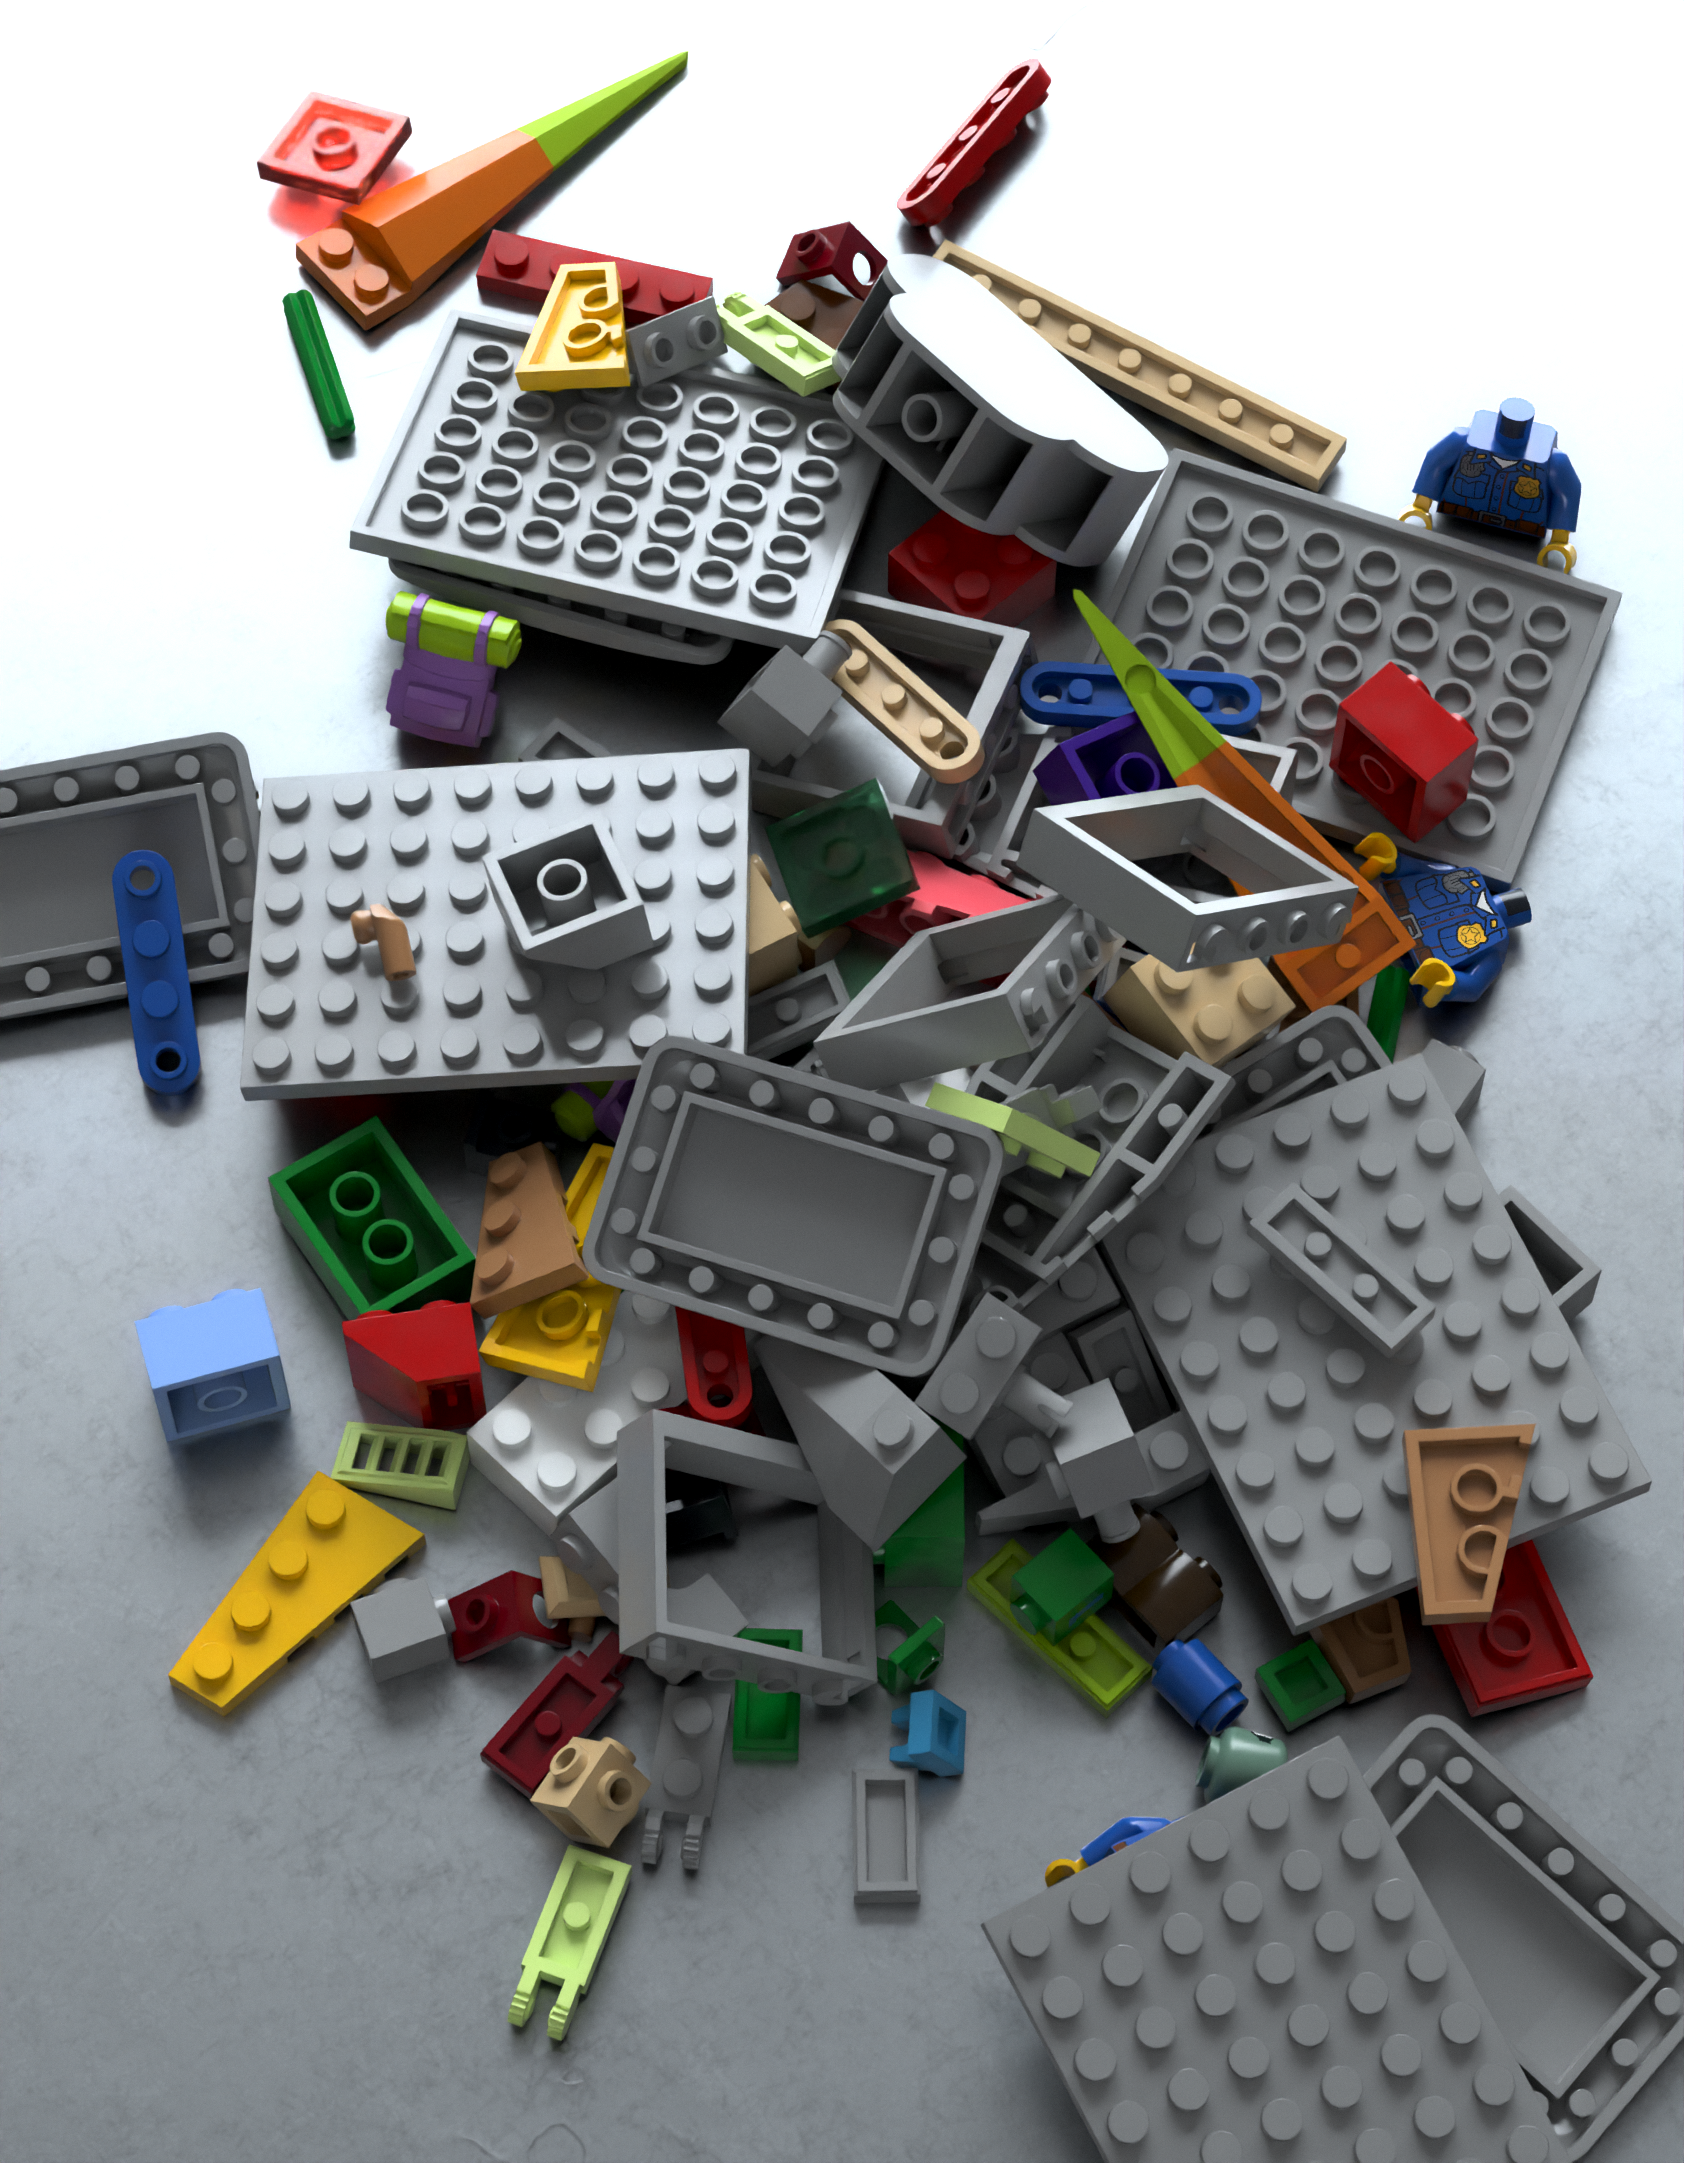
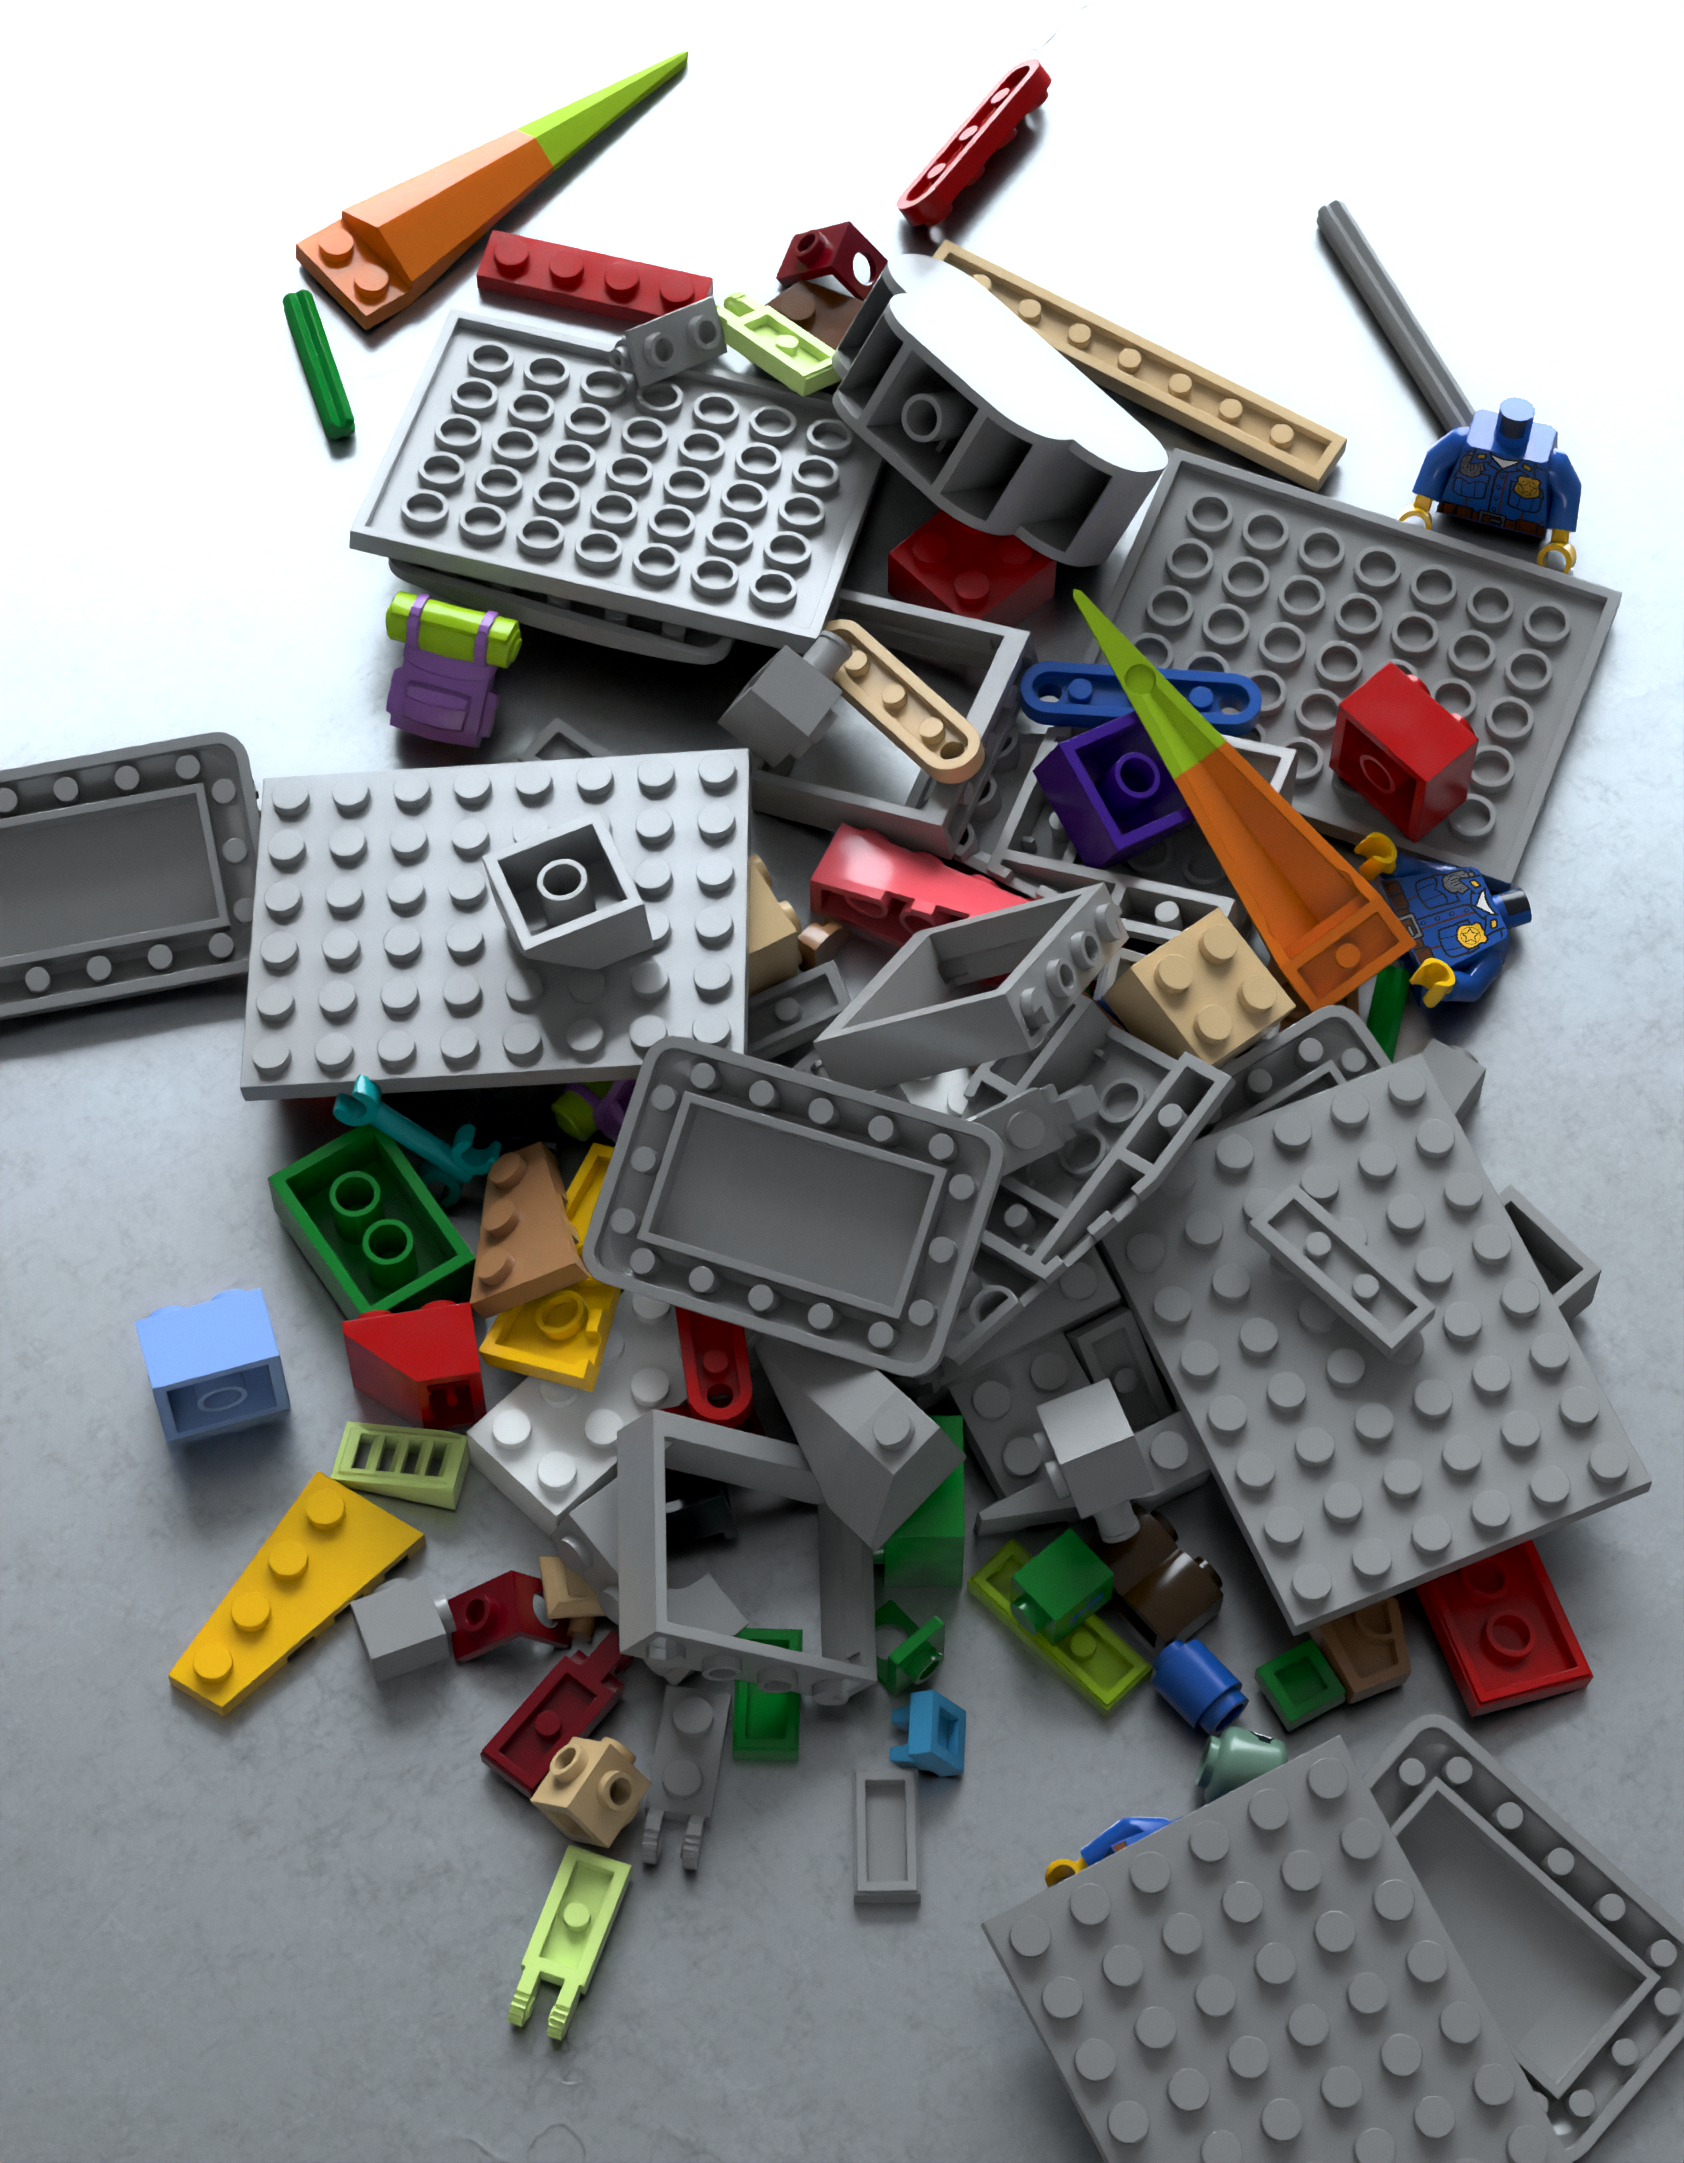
(156, 972): blue plate -> none
(334, 147): clear red plate -> none
(392, 939): medium nougat arm -> none
(442, 1162): none -> teal bar
(578, 333): yellow wing -> none
(842, 858): clear green plate -> none
(988, 1371): light grey brick -> none
(1047, 1148): yellowish green wing -> none
(1087, 854): light grey window -> none
(1395, 315): none -> light grey axle
(1462, 1513): medium nougat wing -> none

